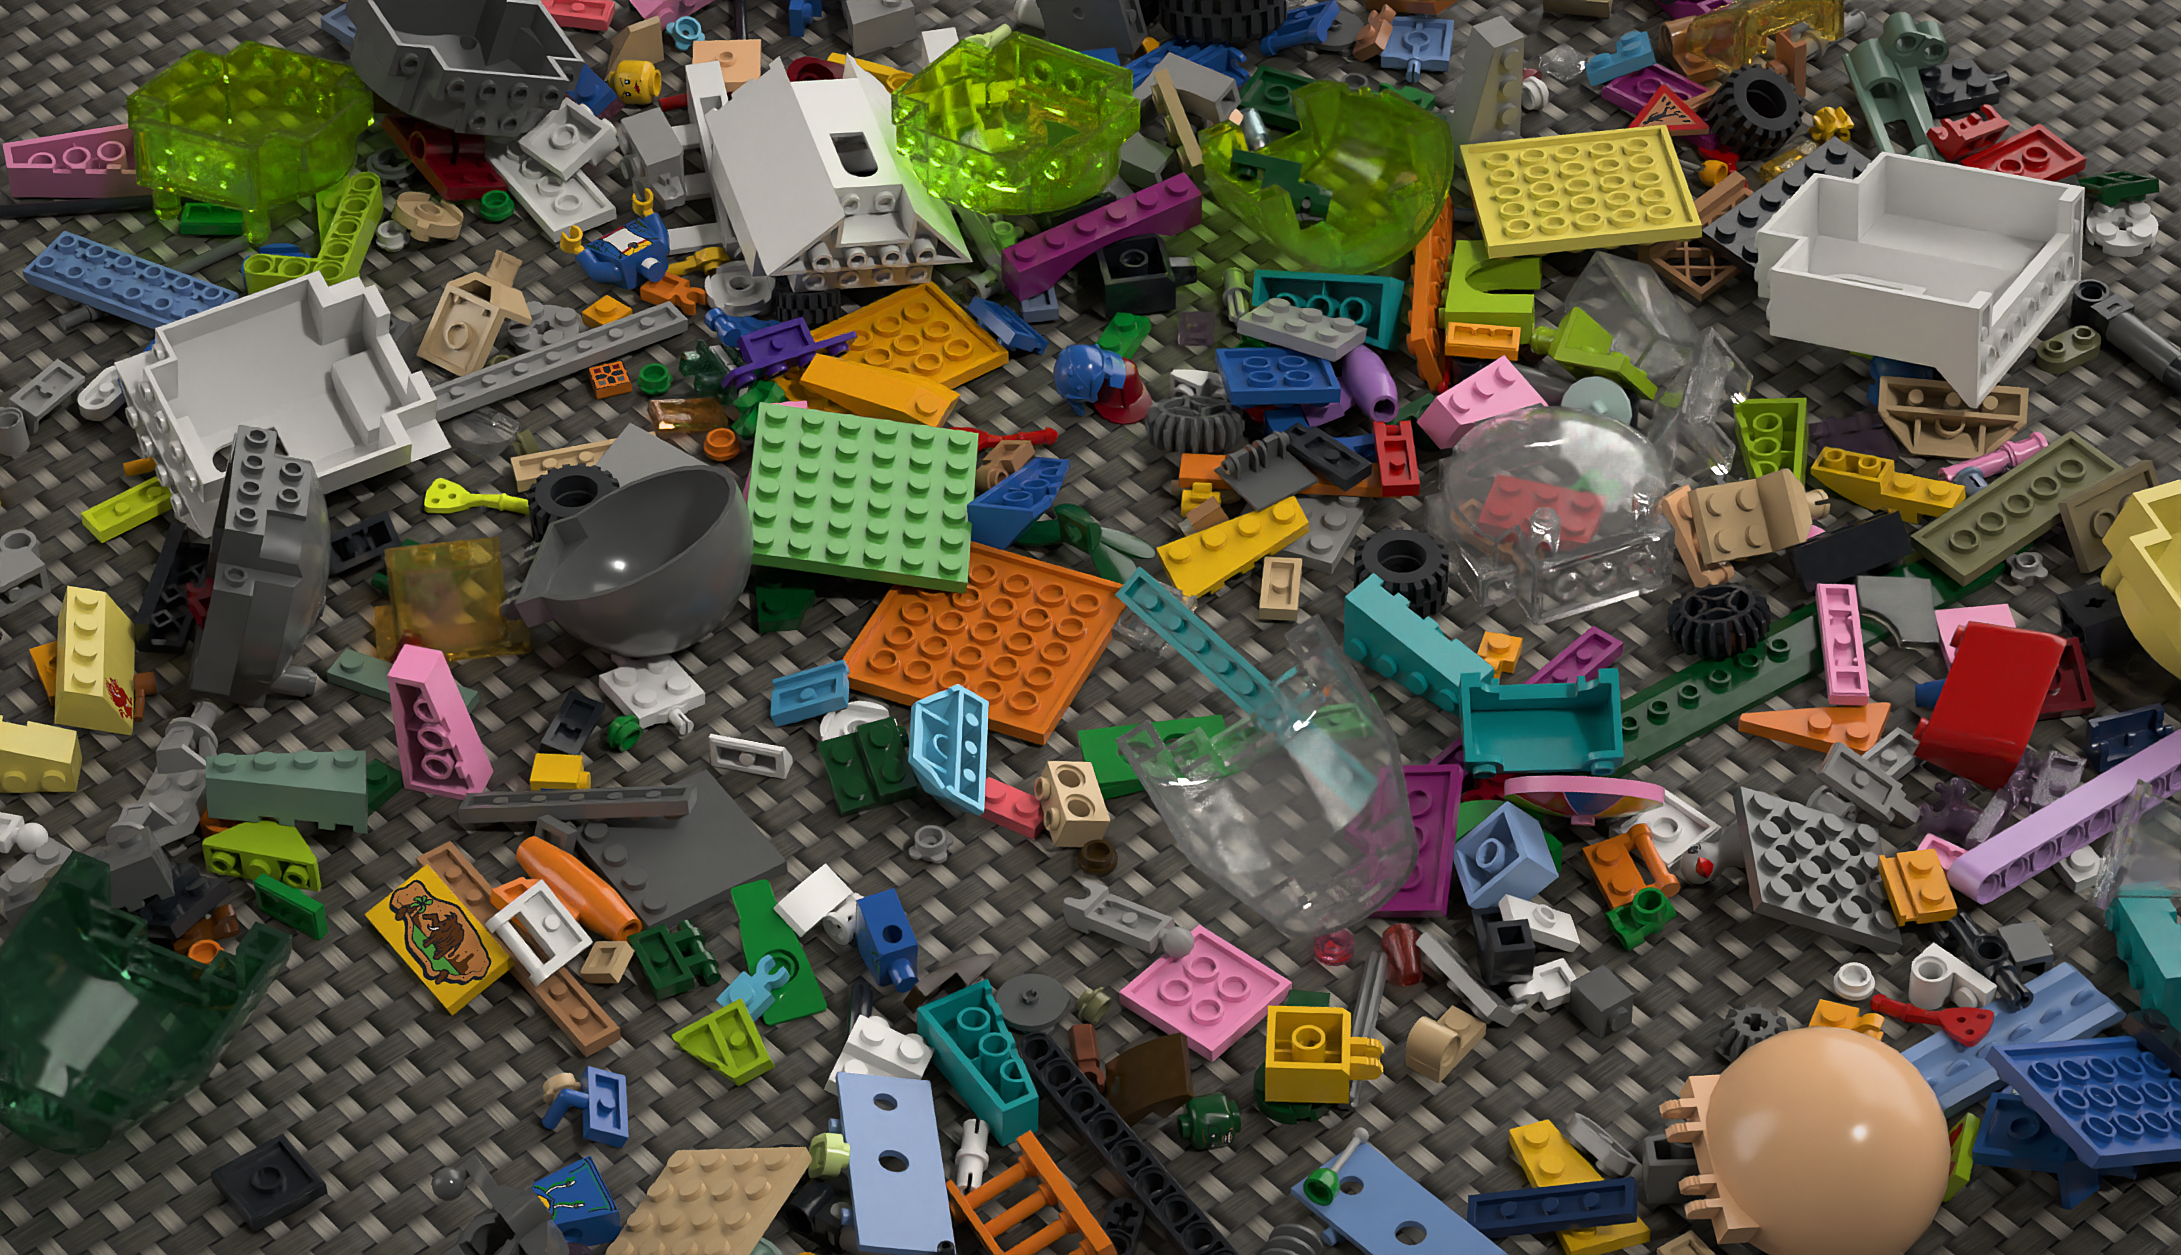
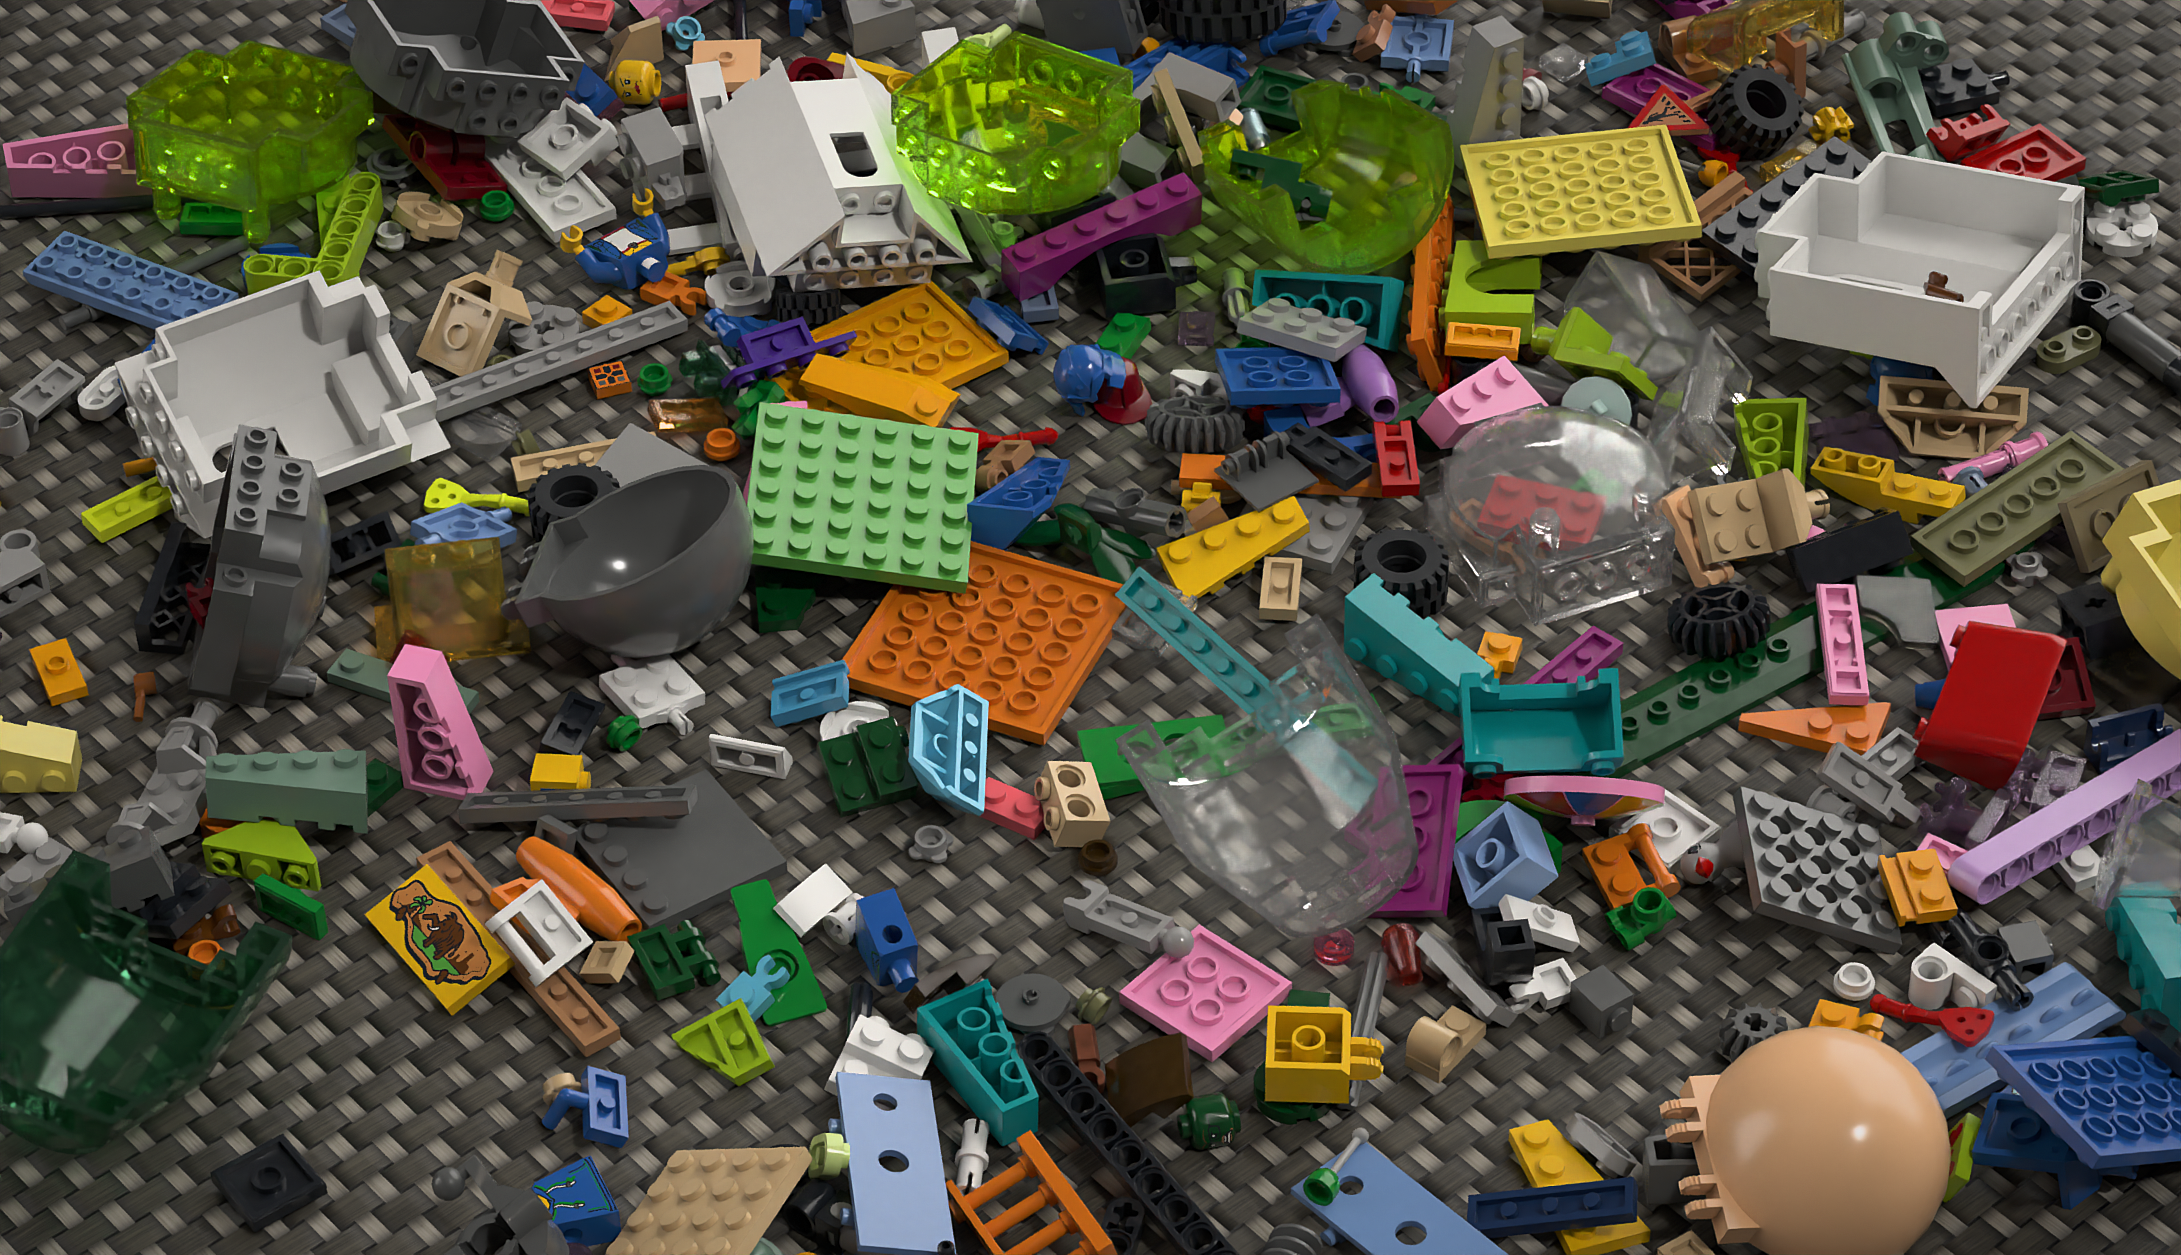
(94, 663): light yellow slope -> none
(464, 523): none -> medium blue plate
(1136, 512): none -> dark grey piece
(1936, 287): none -> reddish brown arm

